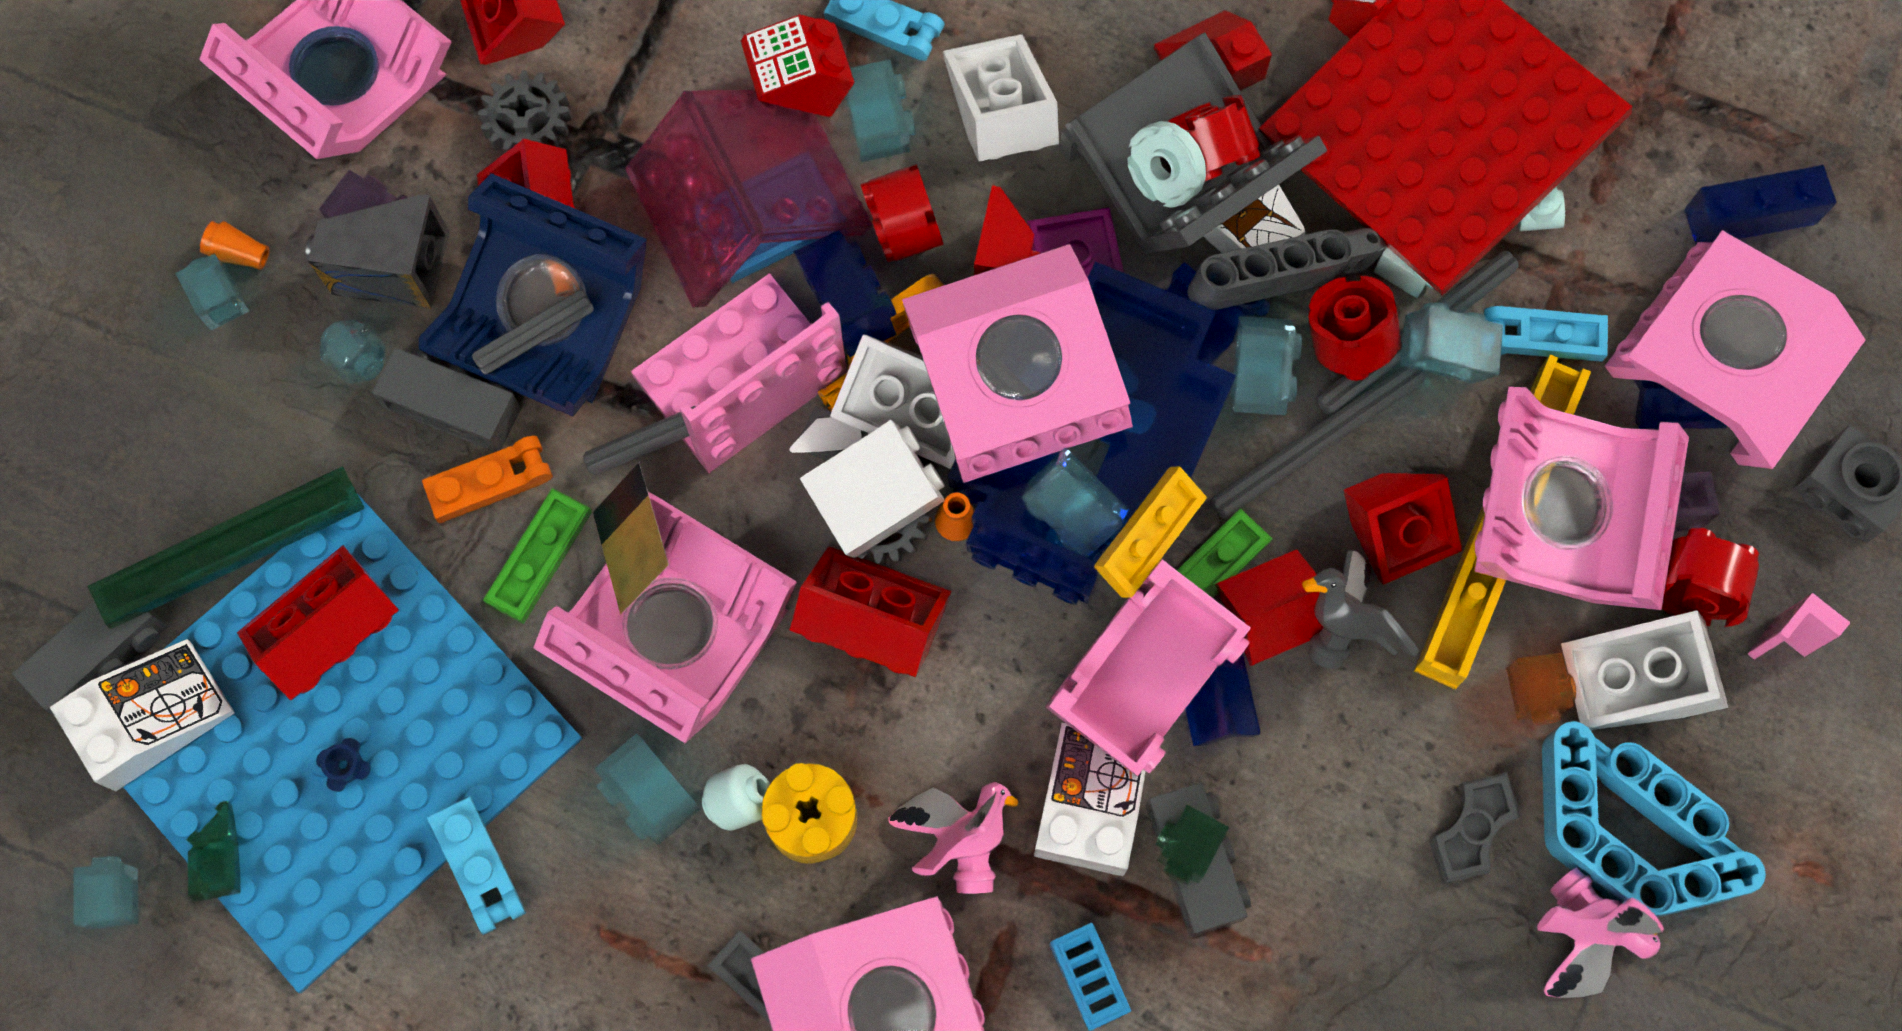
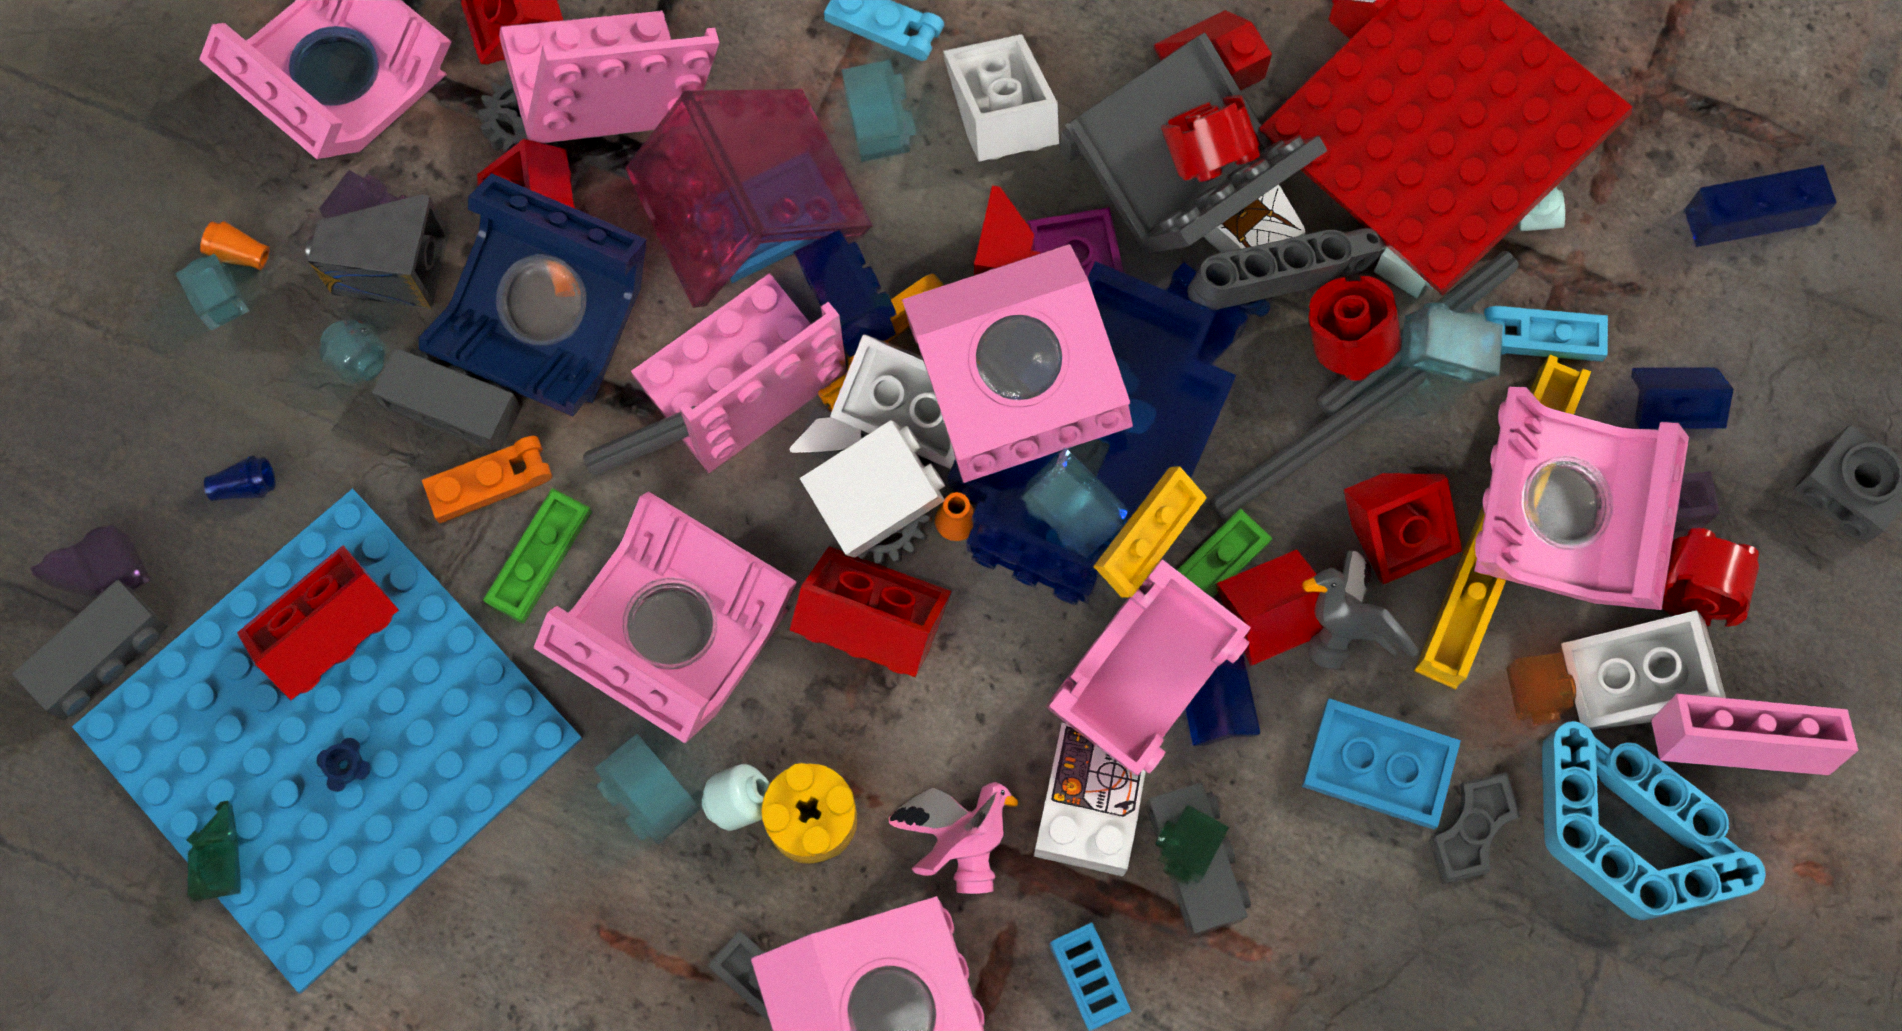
(93, 564): none -> clear purple slope
(105, 894): clear light blue brick -> none
(141, 713): white slope -> none
(225, 548): clear green plate -> none
(241, 480): none -> clear blue cone
(475, 863): medium azure plate -> none
(532, 332): dark grey axle -> none
(601, 73): none -> bright pink bracket
(630, 538): pearl gold sticker -> none
(799, 65): red slope -> none
(902, 213): red brick -> none
(1182, 154): light aqua tile -> none
(1265, 365): clear light blue brick -> none
(1381, 763): none -> dark azure plate
(1596, 928): bright pink animal -> none
(1742, 344): bright pink panel -> none
(1753, 734): none -> bright pink brick
(1803, 626): bright pink panel -> none

